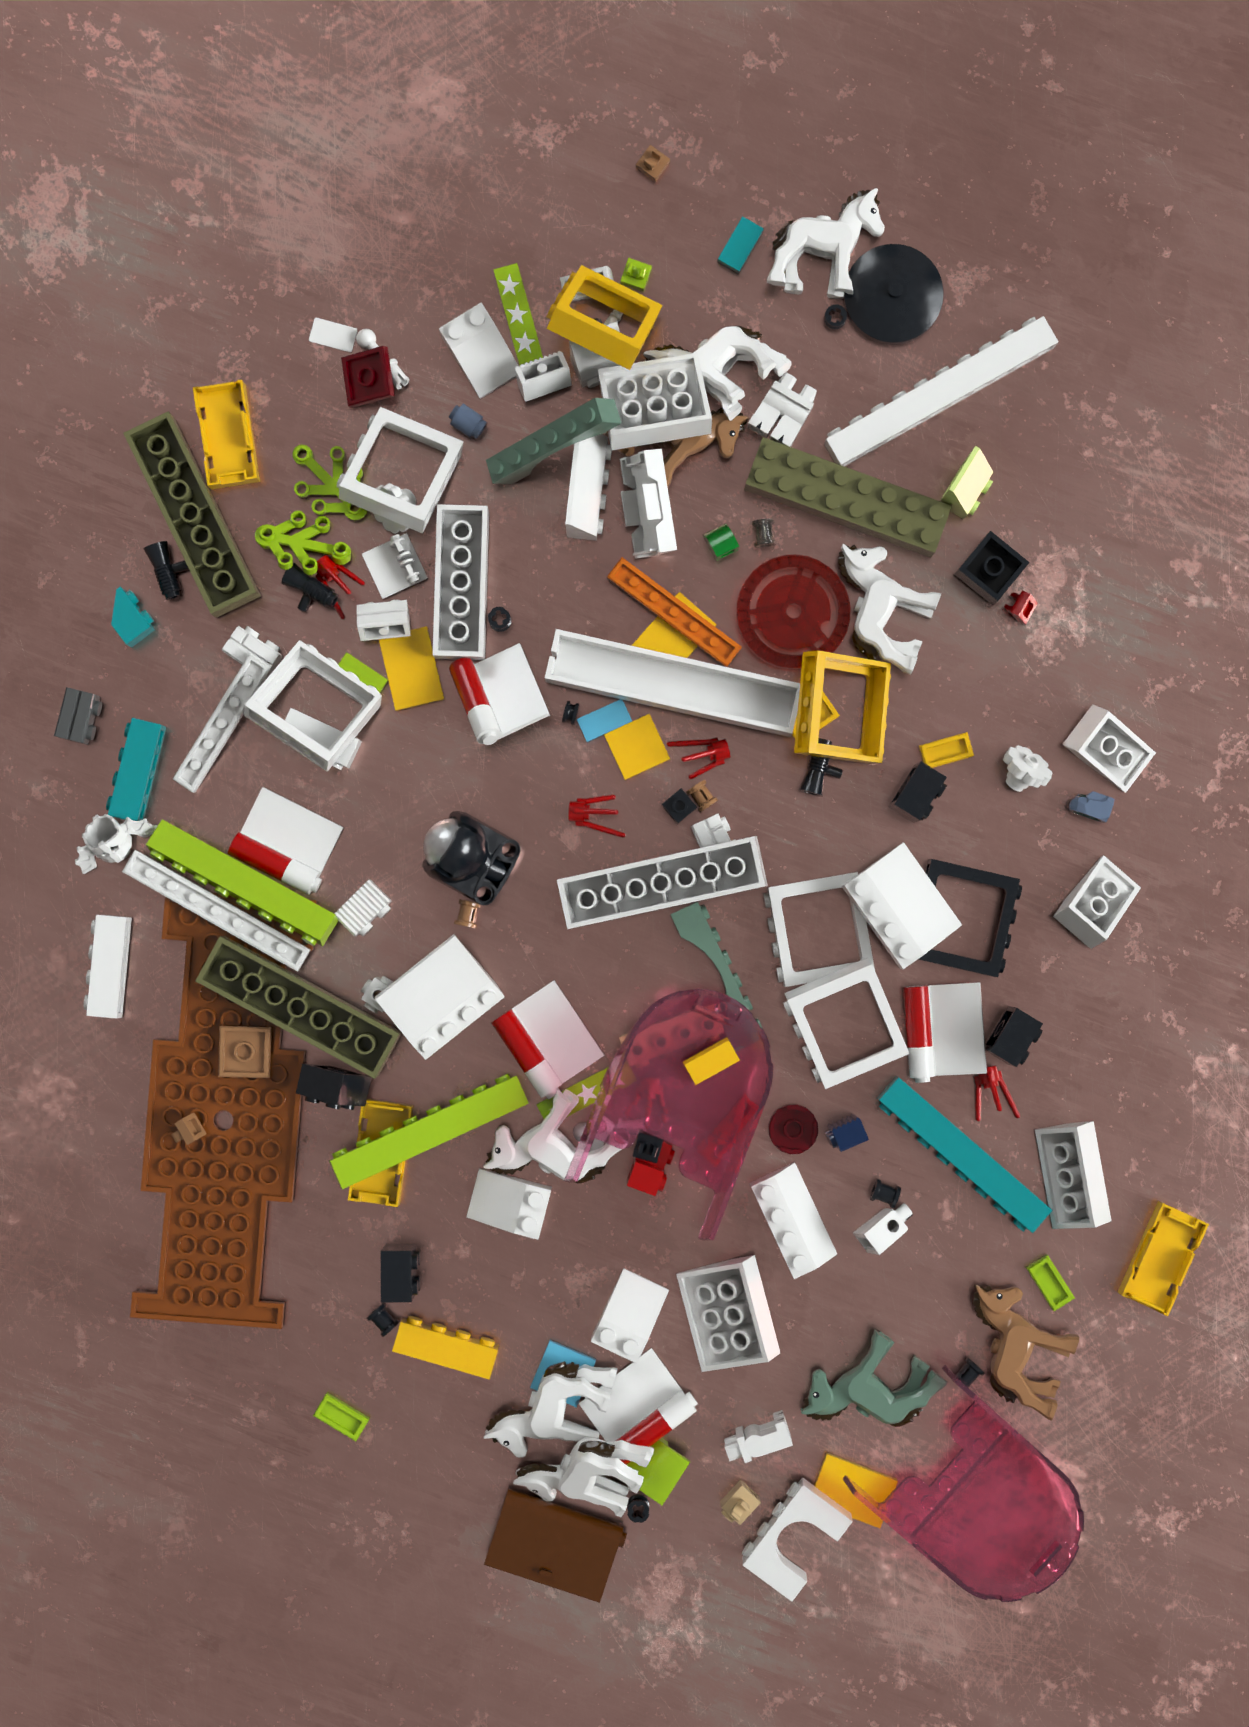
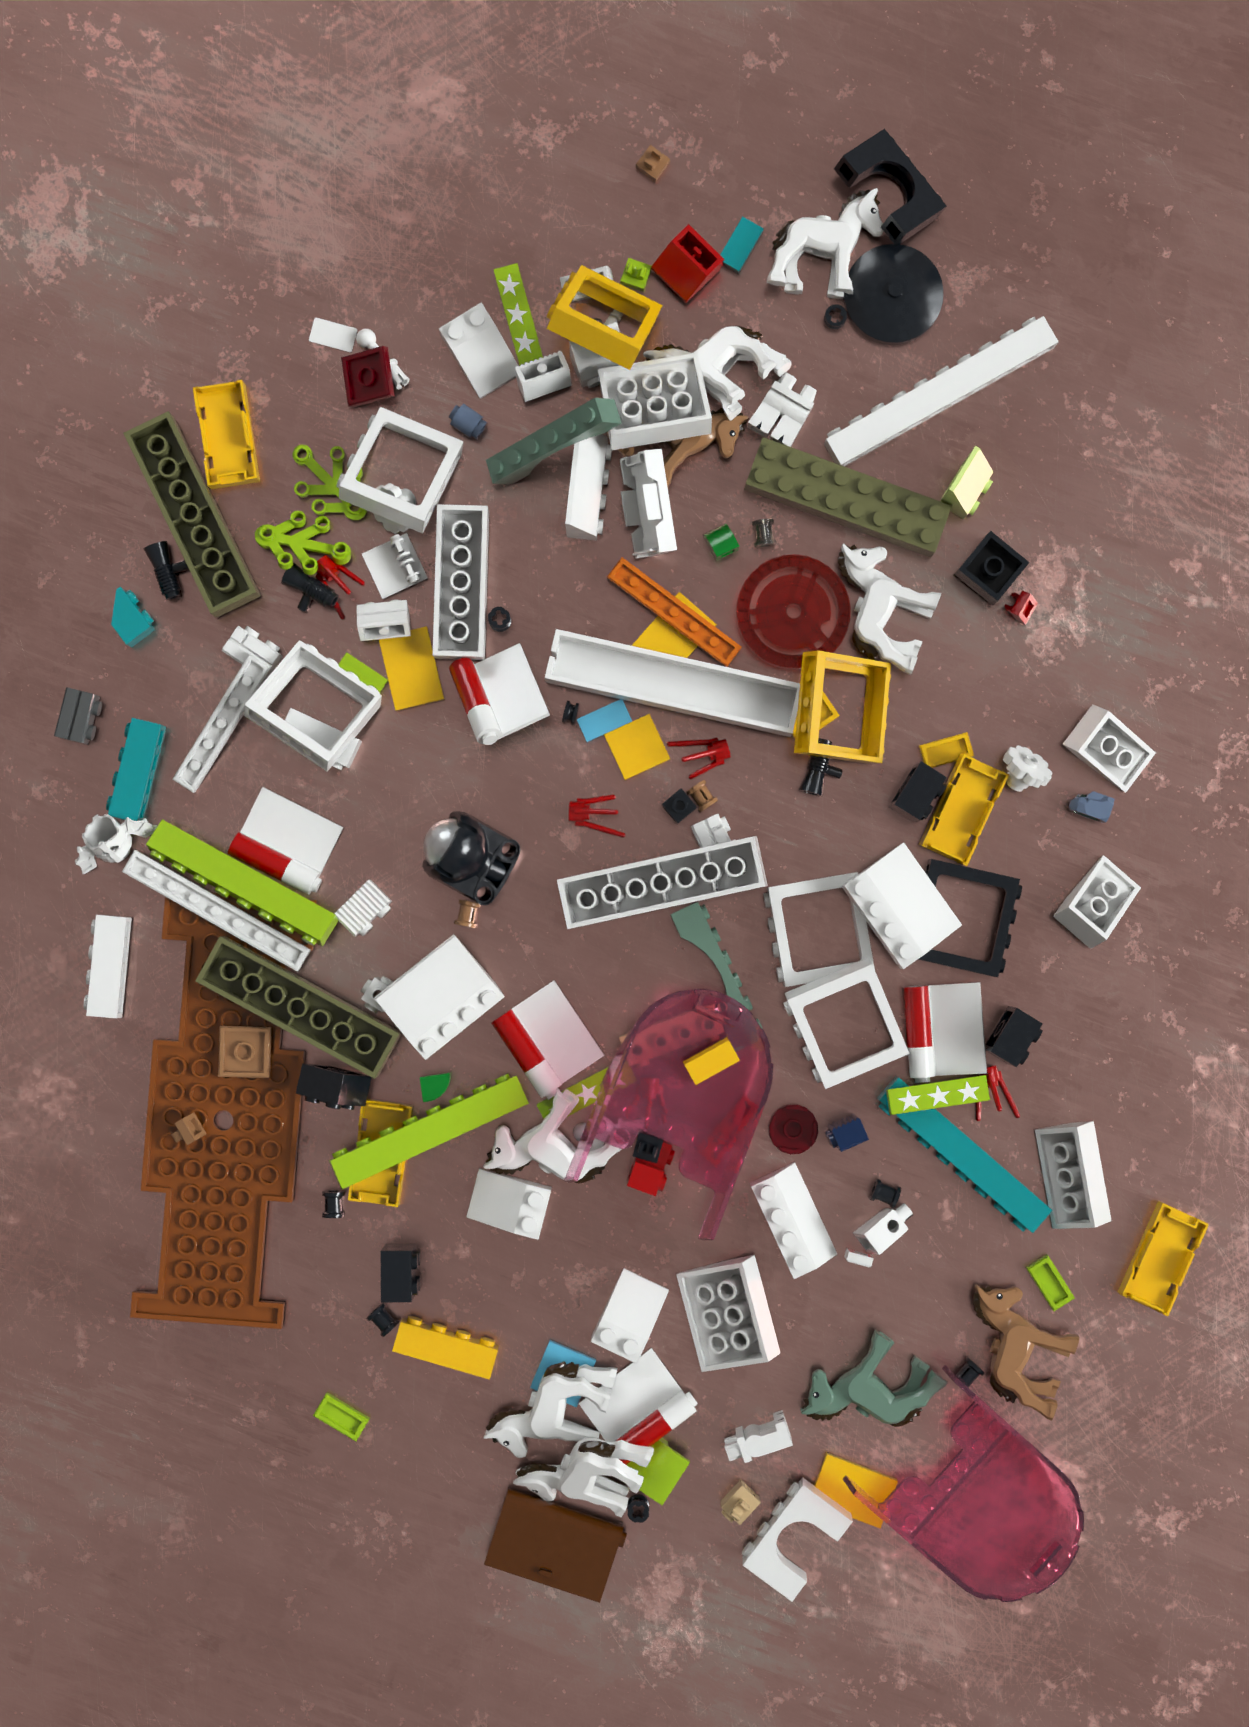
(333, 1204): none -> black bush
(434, 1085): none -> green brick
(687, 263): none -> red slope
(858, 1257): none -> white tile
(883, 156): none -> black arch
(937, 1095): none -> lime tile
(963, 809): none -> yellow piece

